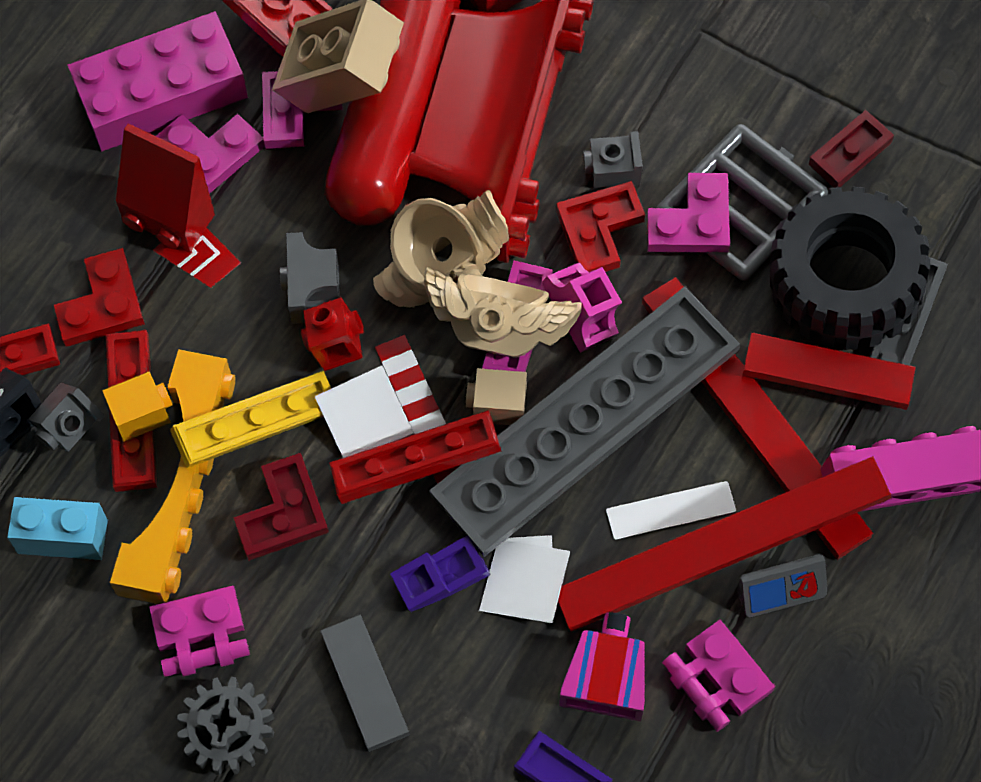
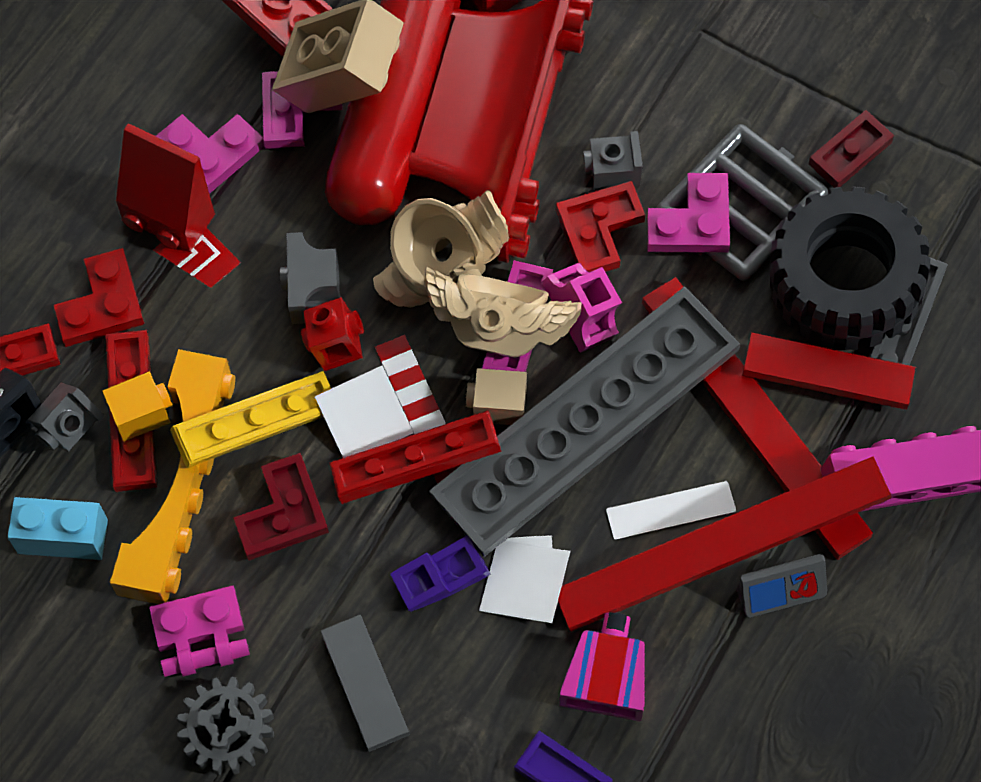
(159, 79): dark pink brick -> none
(728, 668): dark pink plate -> none

